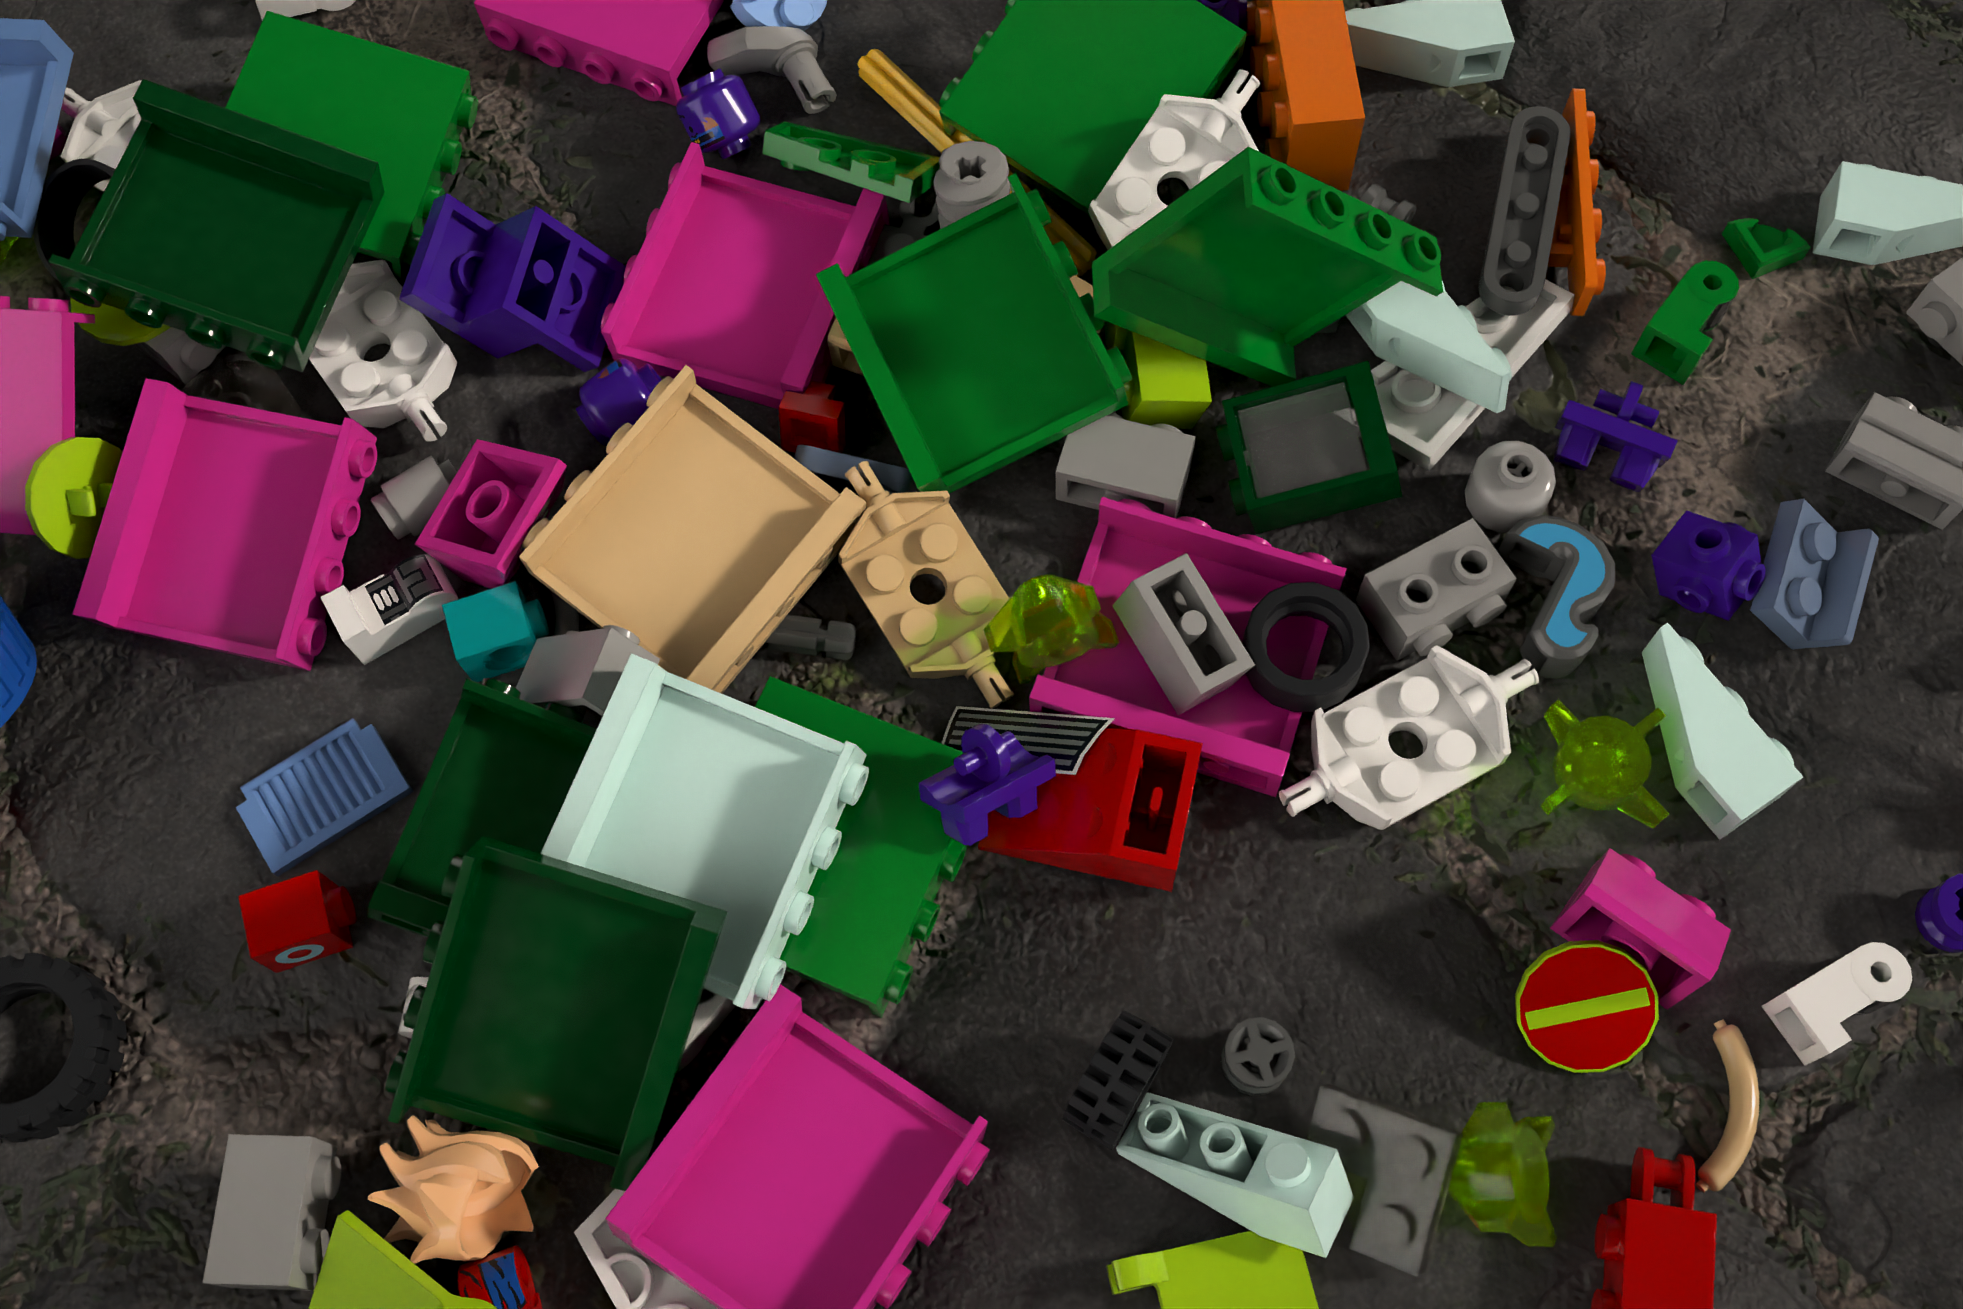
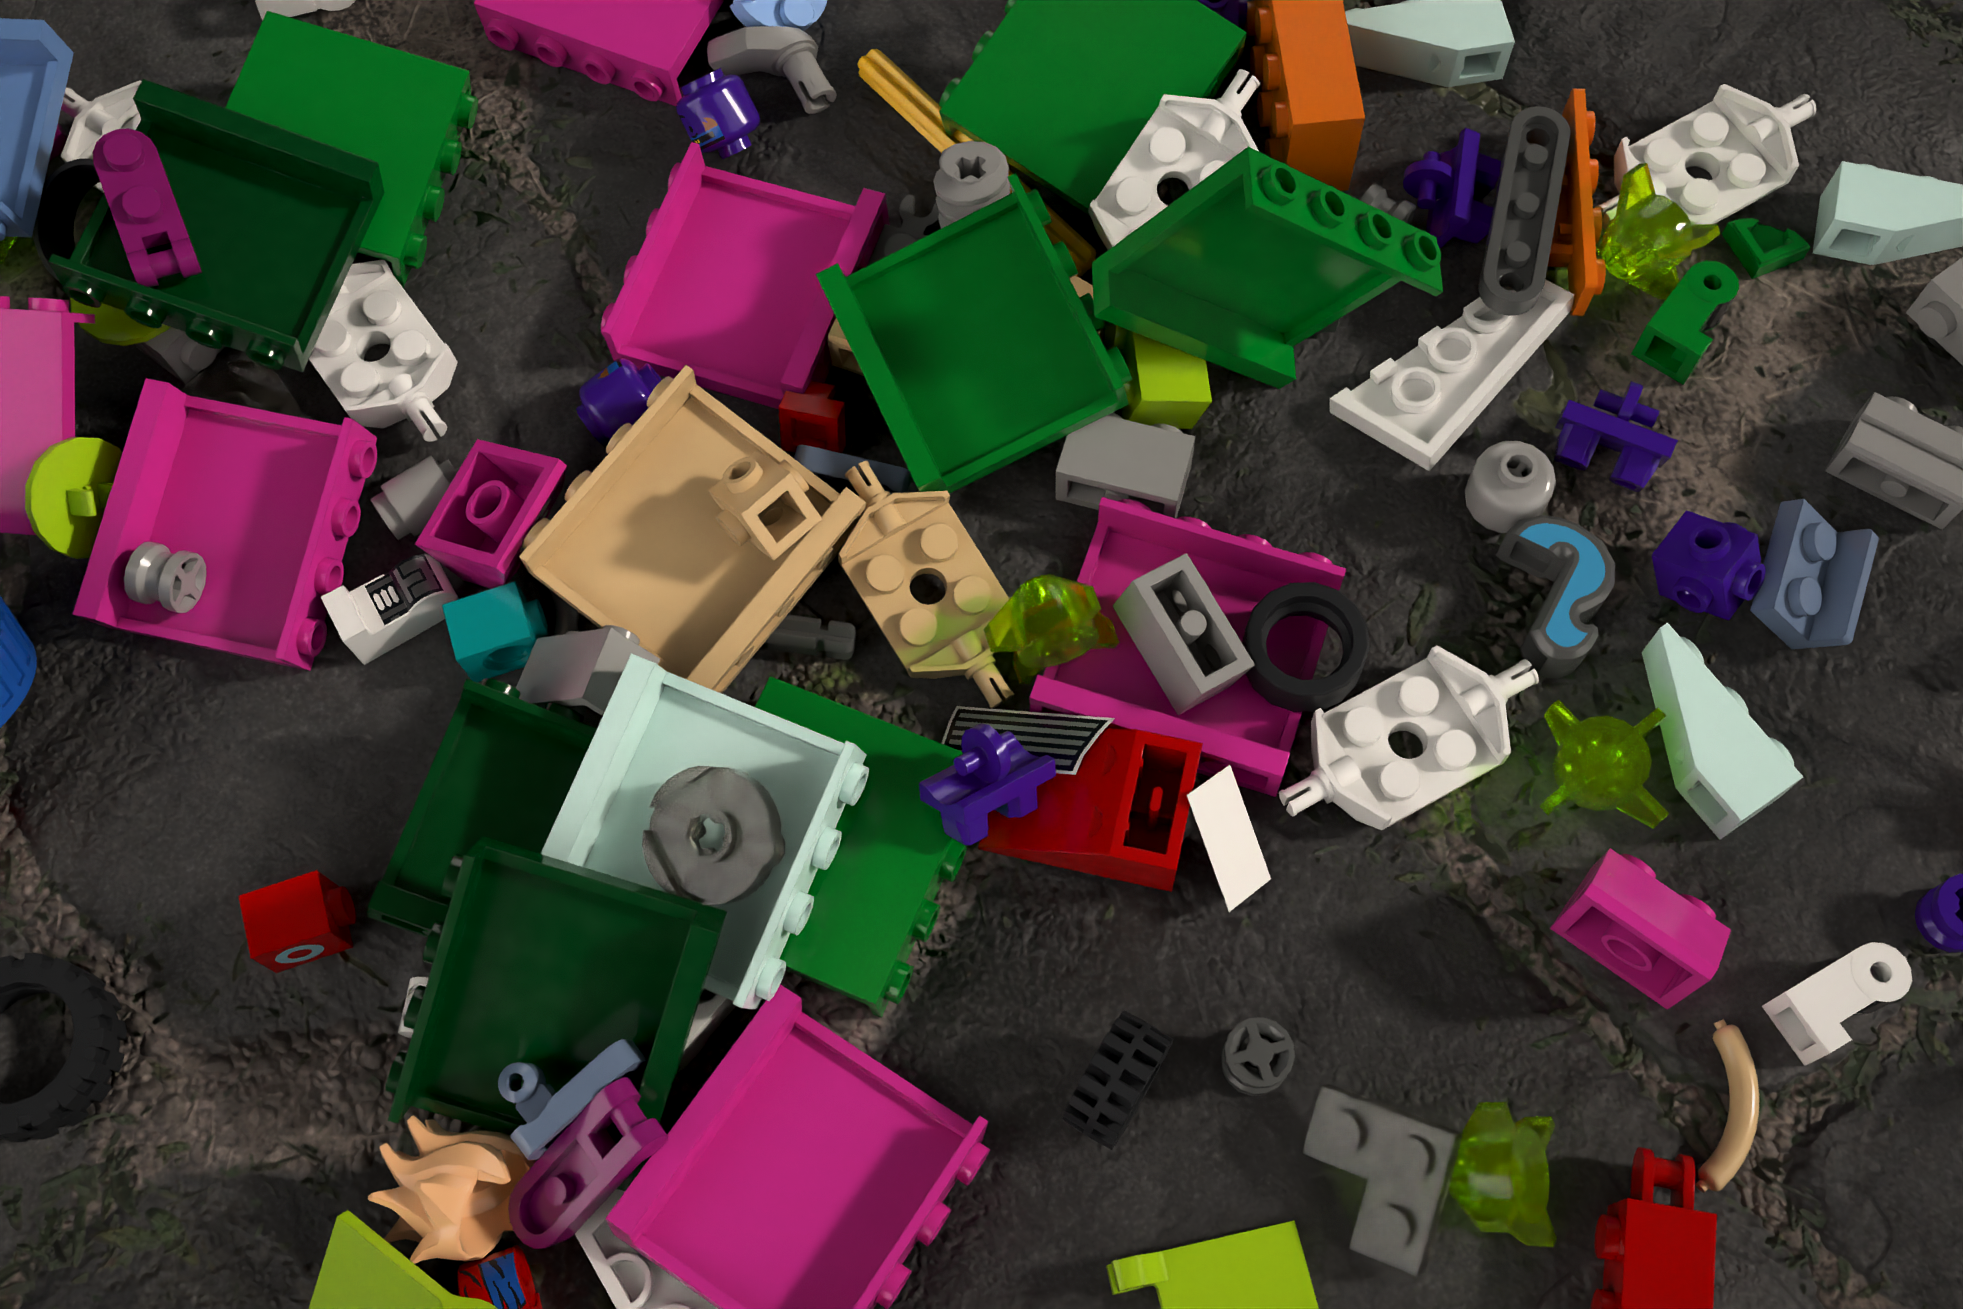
(143, 206): none -> magenta plate
(165, 577): none -> light grey wheel
(272, 1212): light grey brick -> none
(320, 794): medium blue window -> none
(513, 282): dark purple bracket -> none
(552, 1112): none -> sand blue piece
(583, 1167): none -> magenta plate
(750, 841): none -> clear smoke plate
(764, 504): none -> tan brick
(863, 163): green wing -> none
(1229, 837): none -> white sticker
(1247, 1172): light aqua slope -> none
(1303, 449): window -> none
(1434, 342): light aqua slope -> none
(1436, 590): light grey brick -> none
(1447, 186): none -> dark purple hips
(1586, 1006): red piece -> none
(1649, 236): none -> clear neon green piece
(1733, 138): none -> white plate

